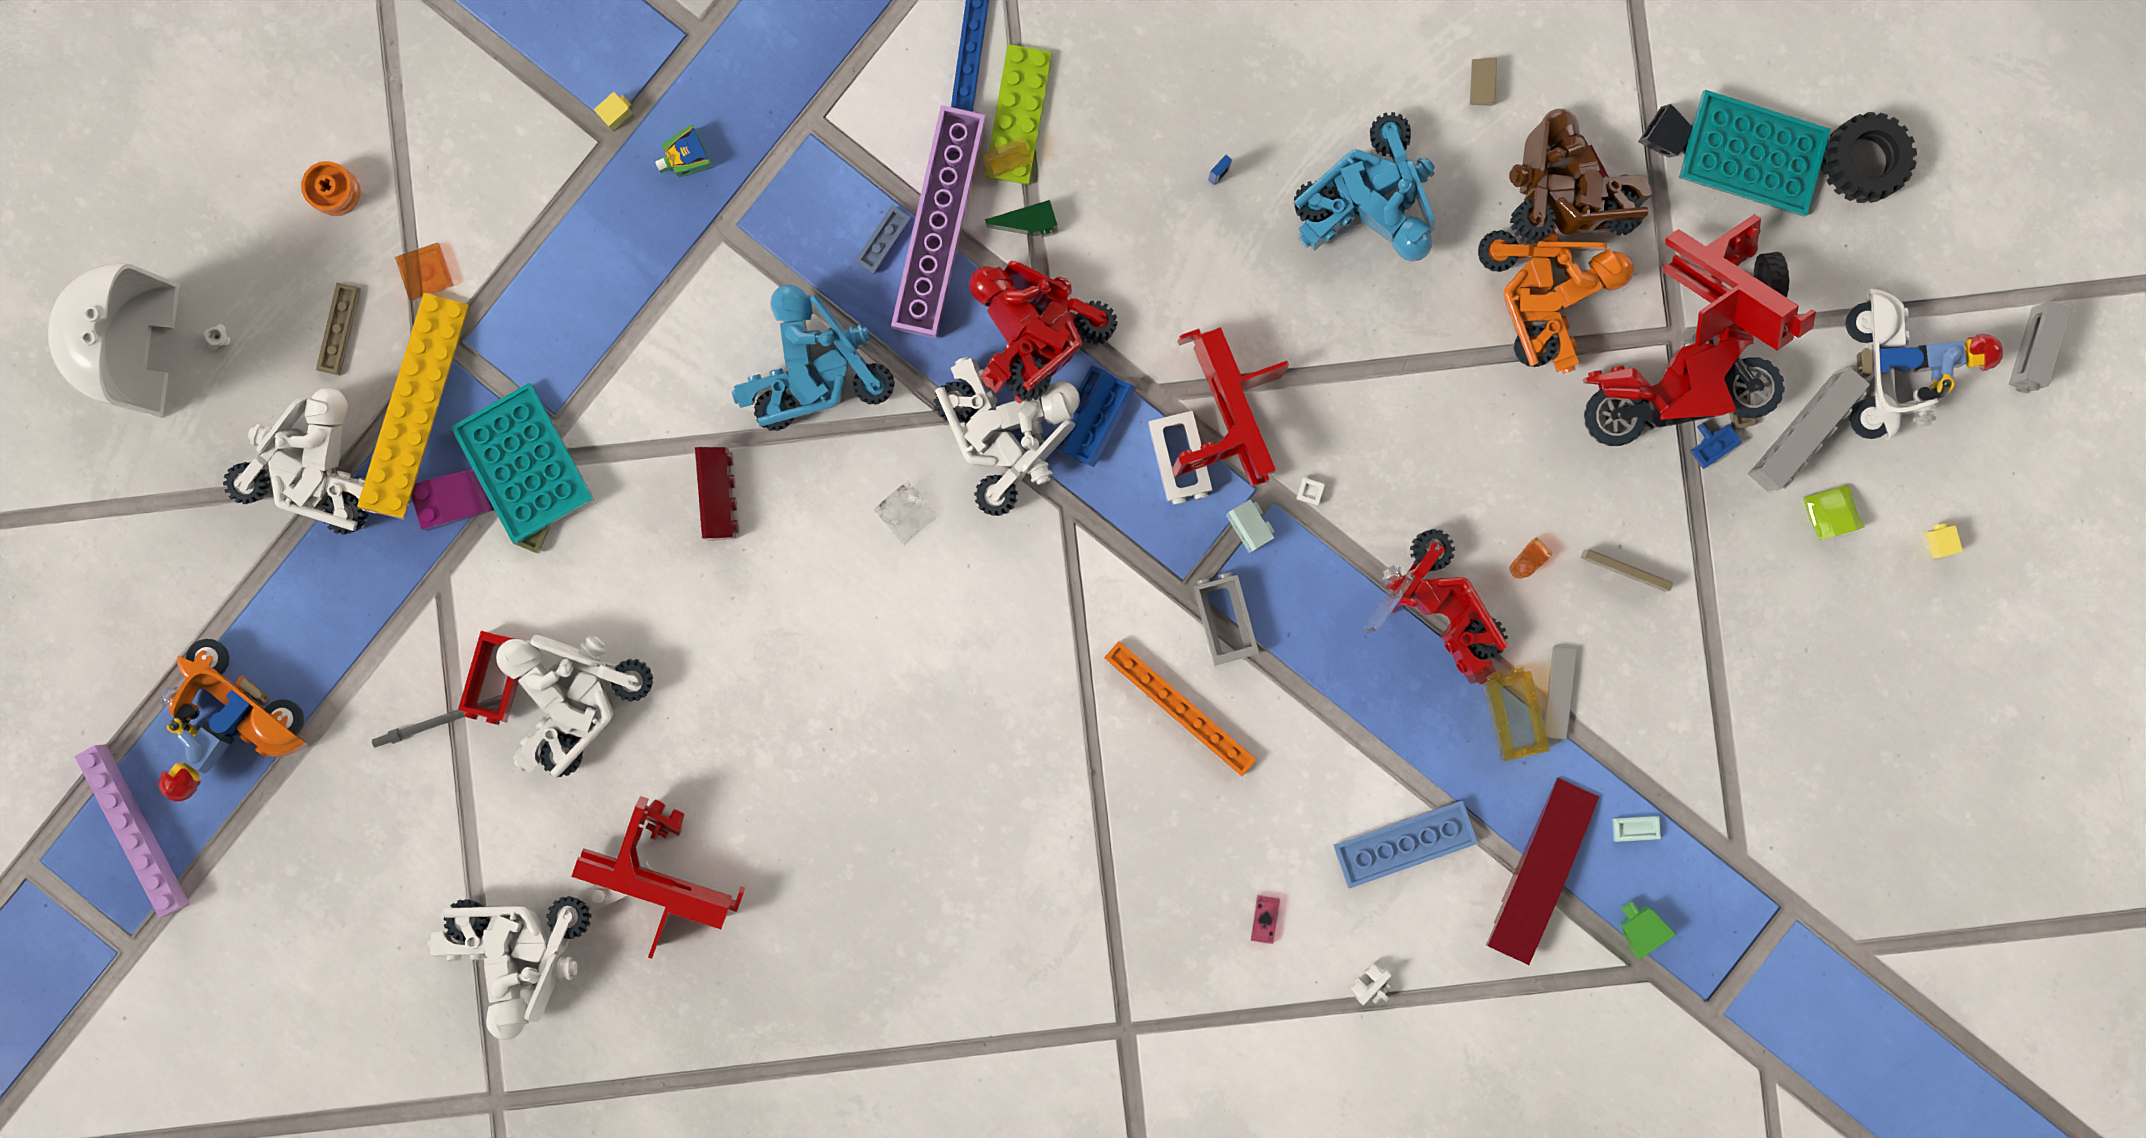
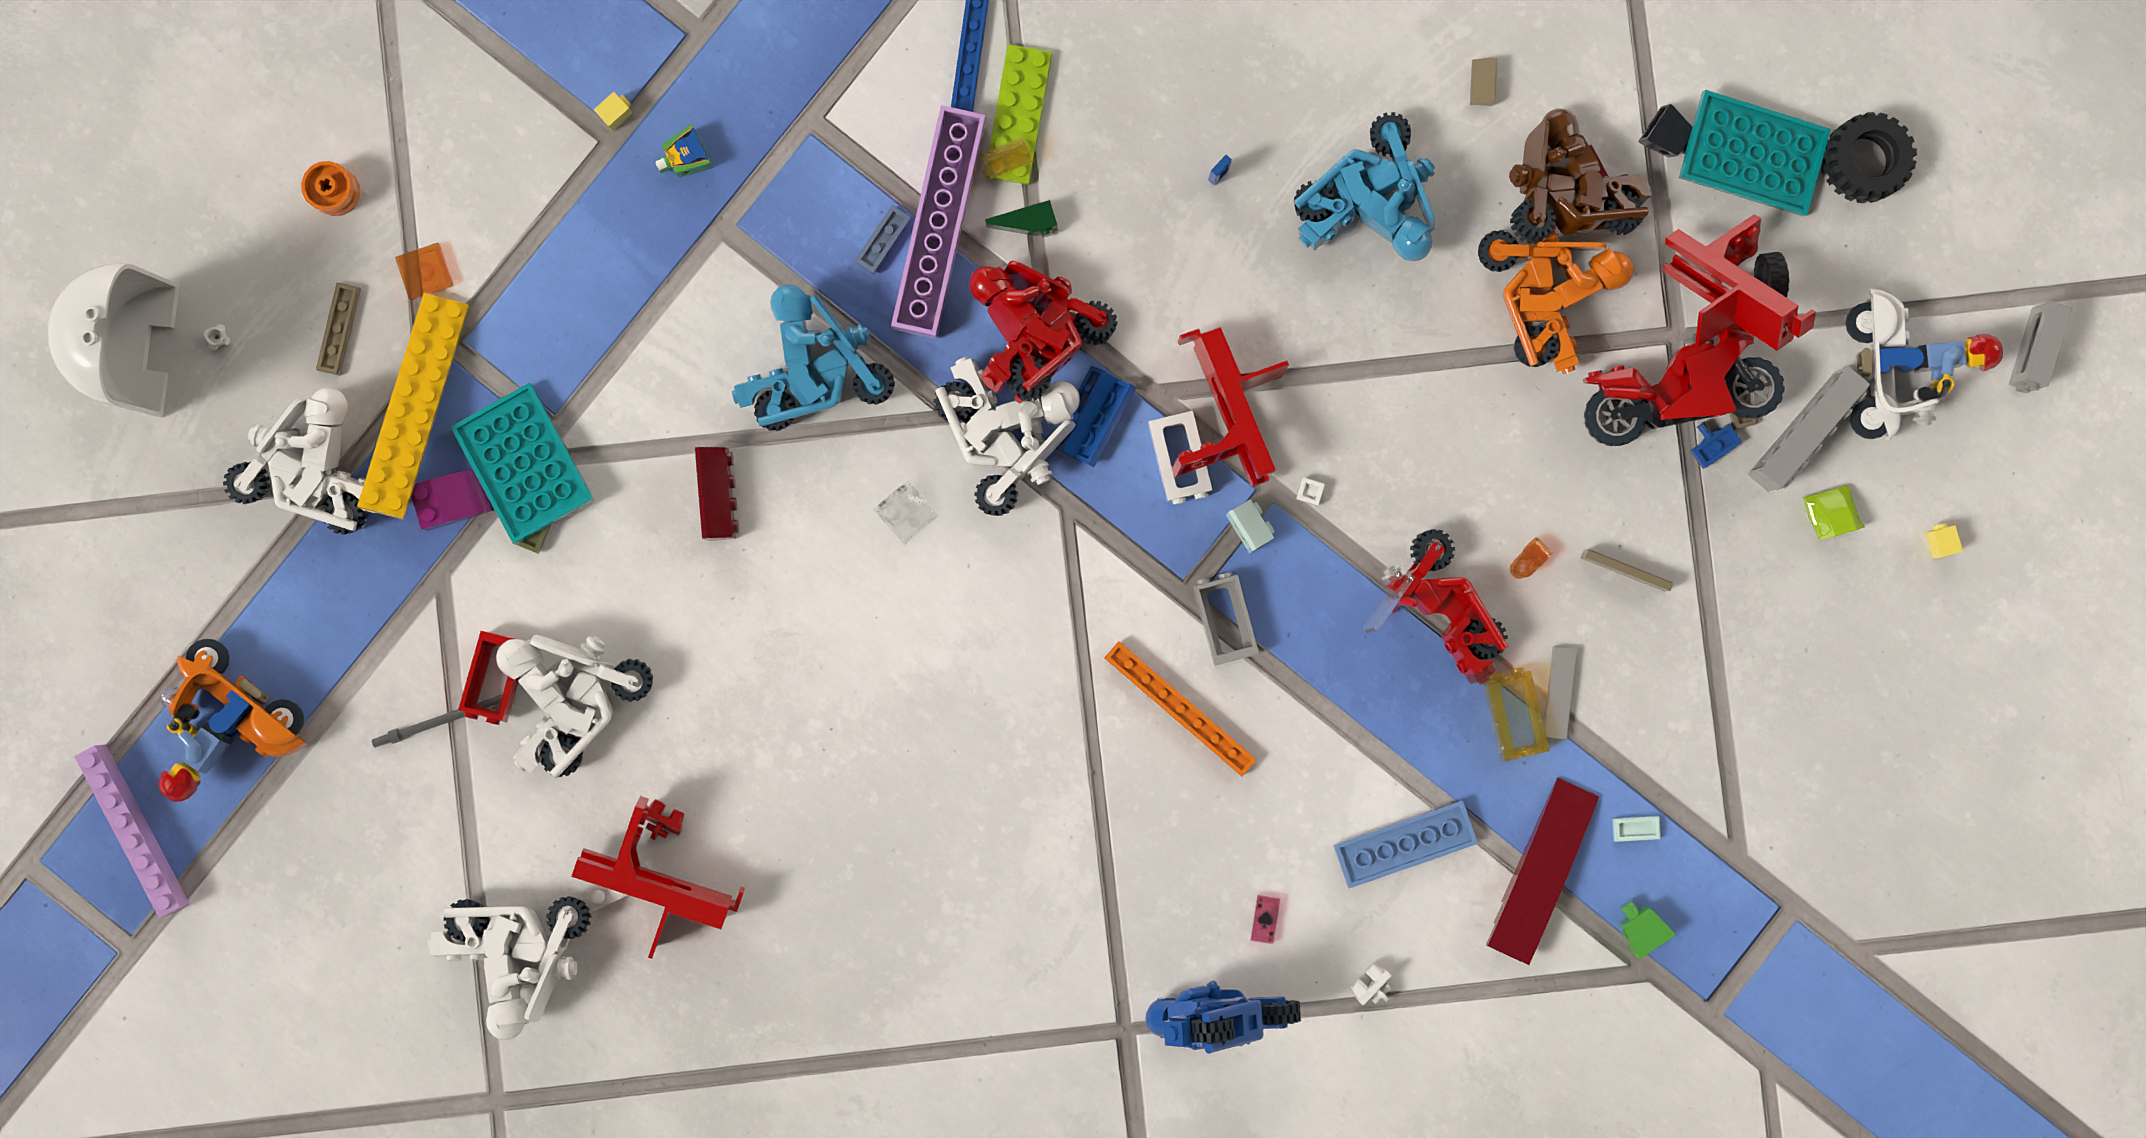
(1218, 1017): none -> blue piece

